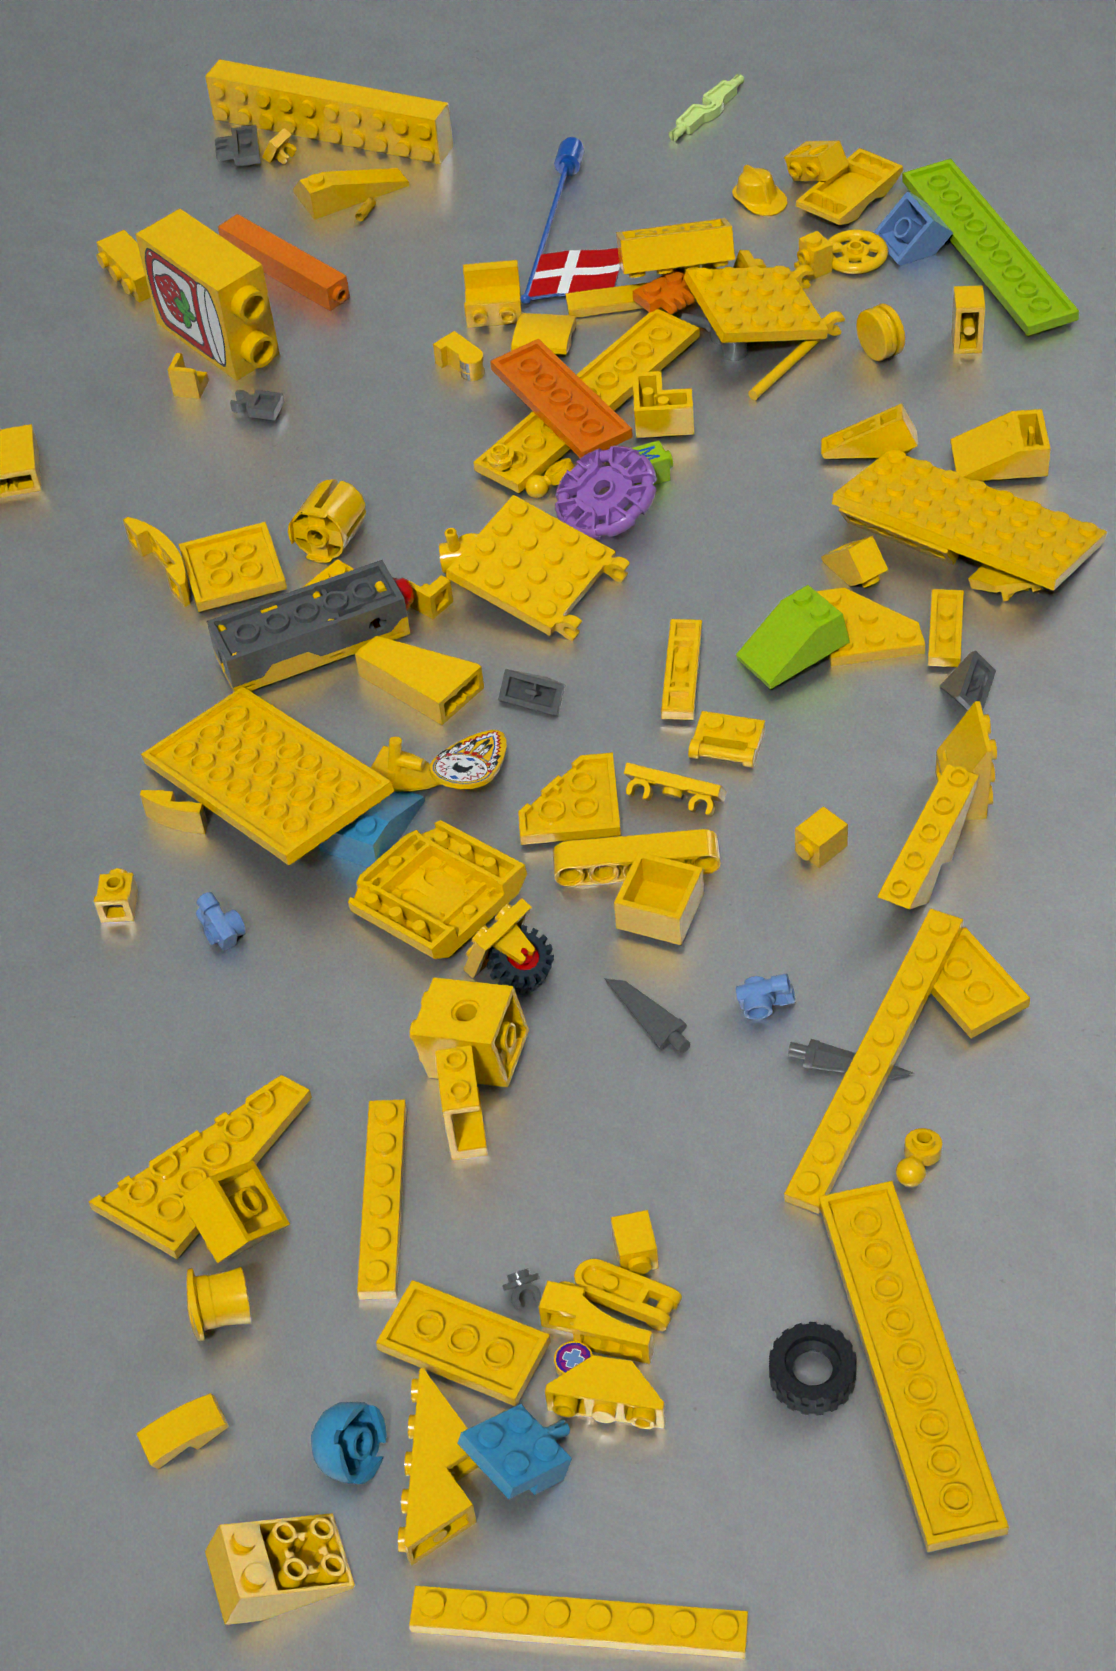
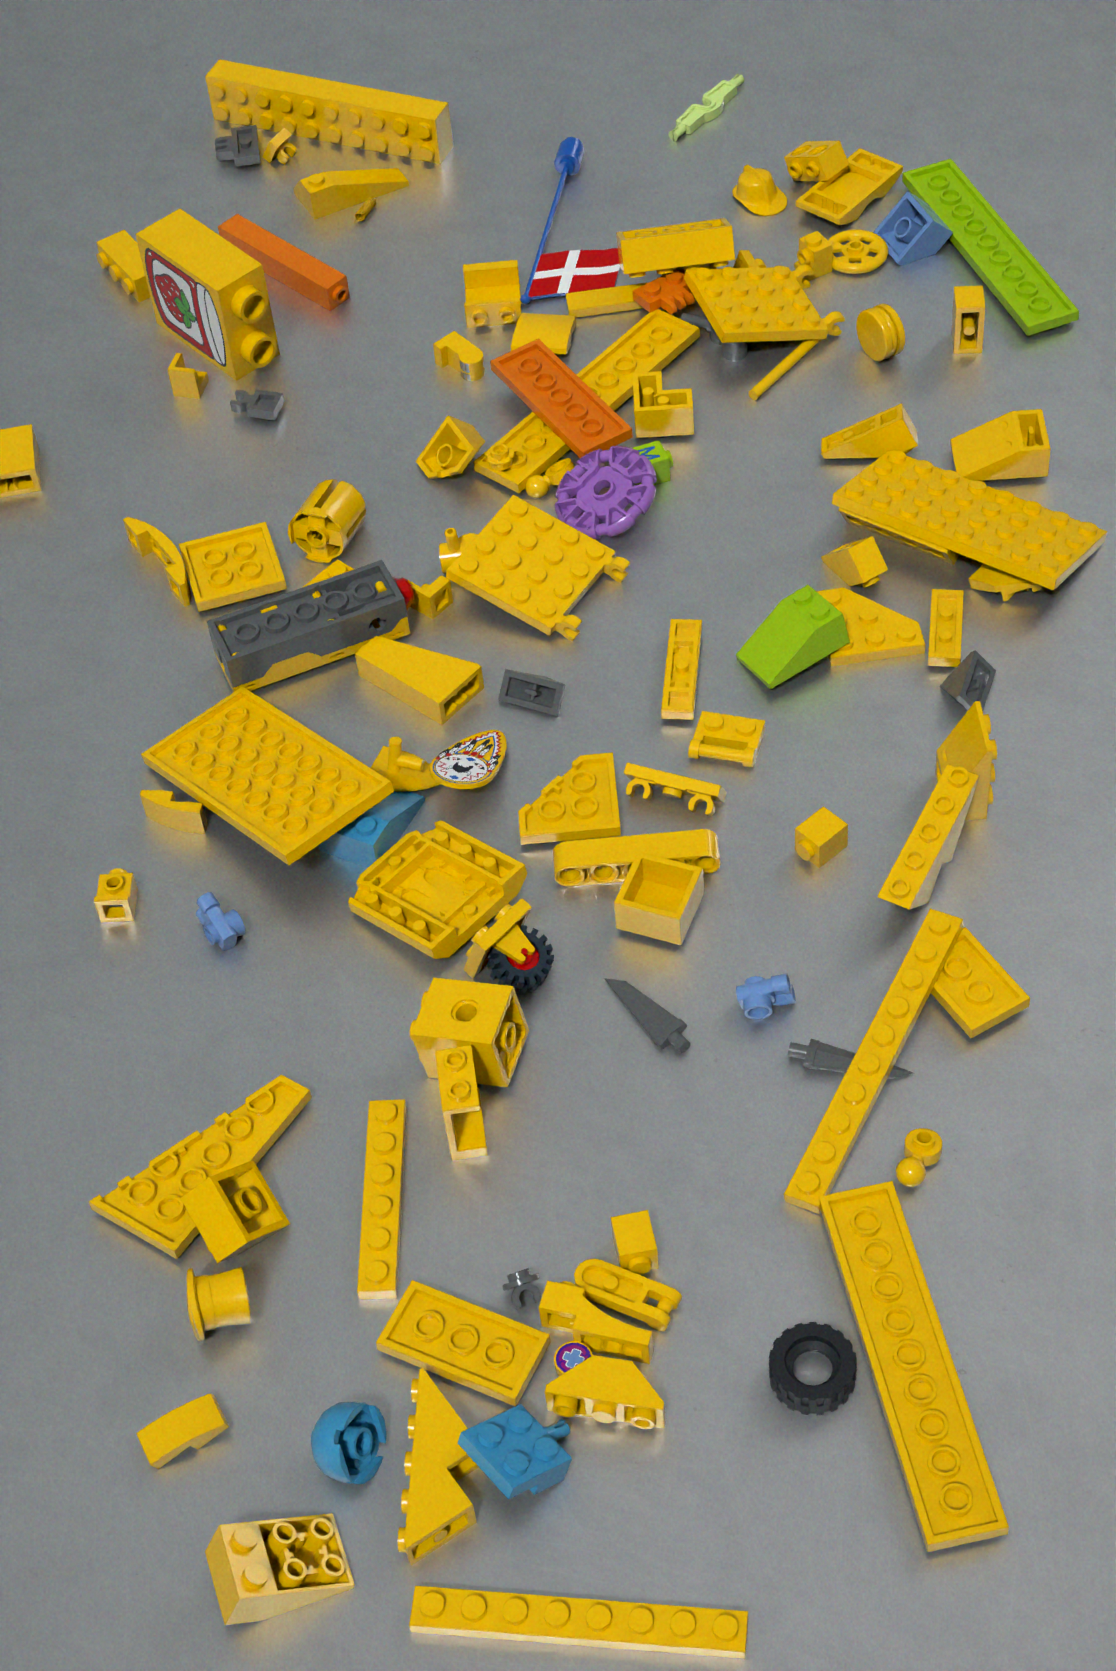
(450, 449): none -> yellow slope

